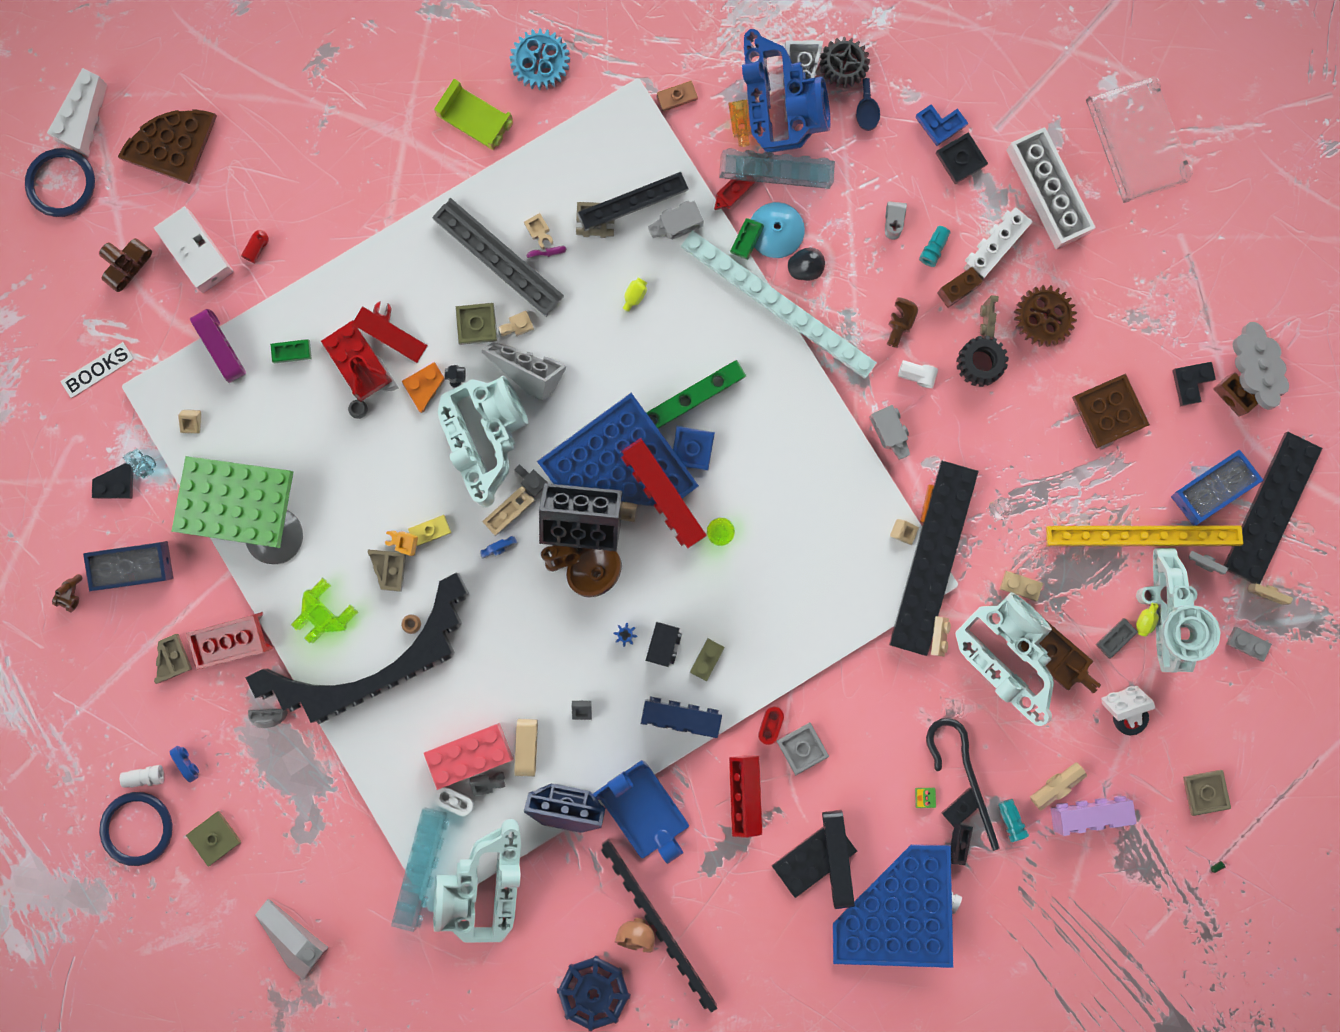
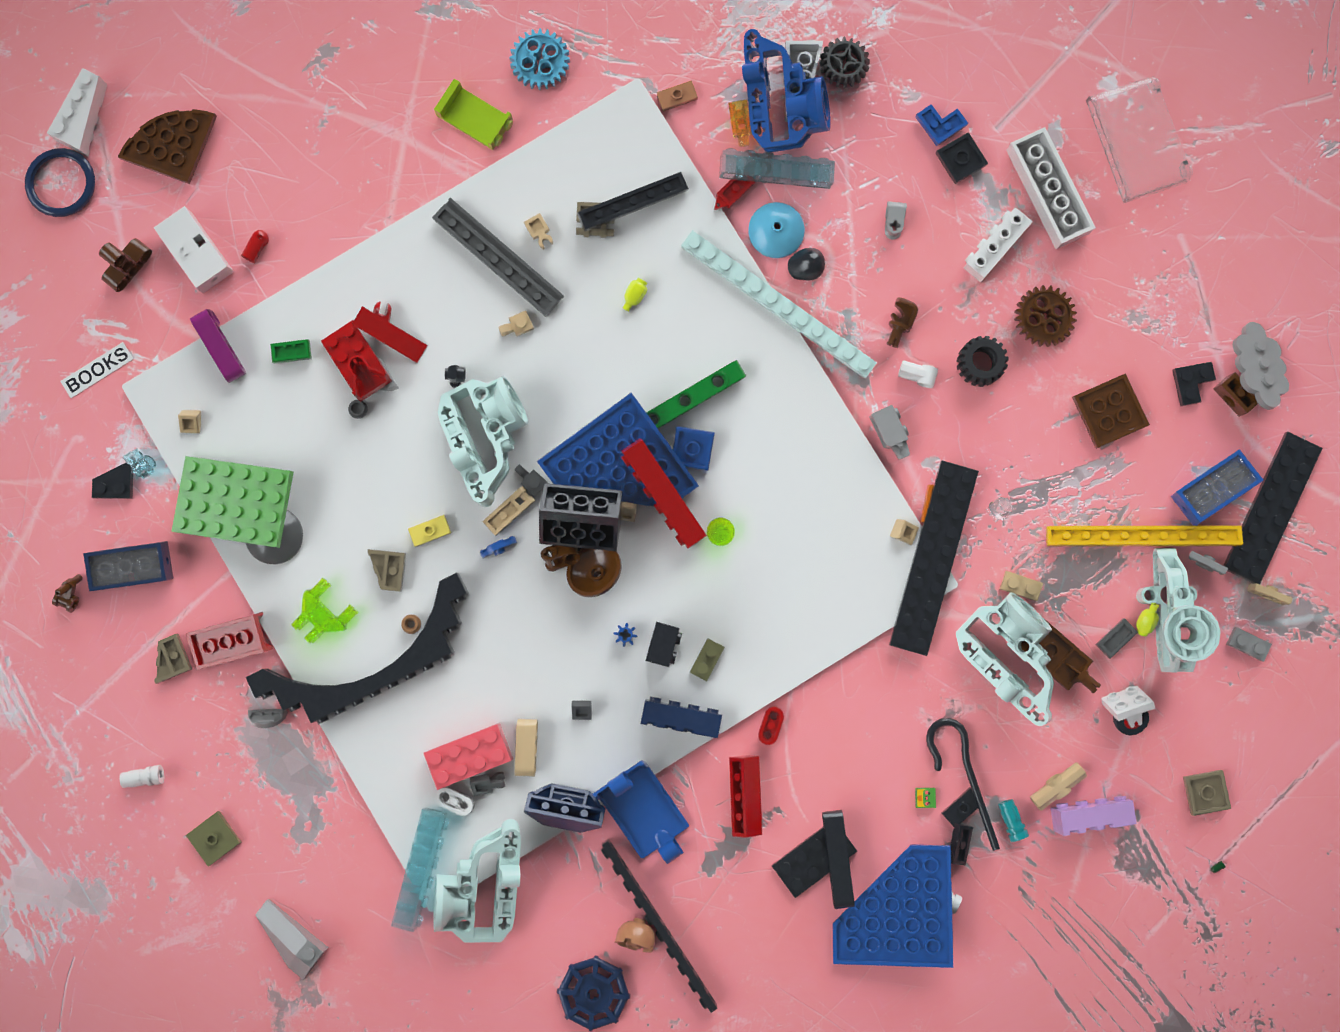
(157, 851): dark blue wedge -> none
(187, 769): blue plate -> none
(404, 542): light orange plate -> none
(423, 385): orange wing -> none
(476, 323): olive plate -> none
(531, 373): light grey wedge -> none
(549, 251): magenta piece -> none
(677, 221): light grey hinge -> none
(747, 238): green plate -> none
(802, 748): light grey plate -> none
(868, 109): dark blue piece -> none
(932, 251): teal axle -> none
(941, 629): tan plate -> none
(959, 287): reddish brown brick -> none
(988, 313): dark tan wing -> none

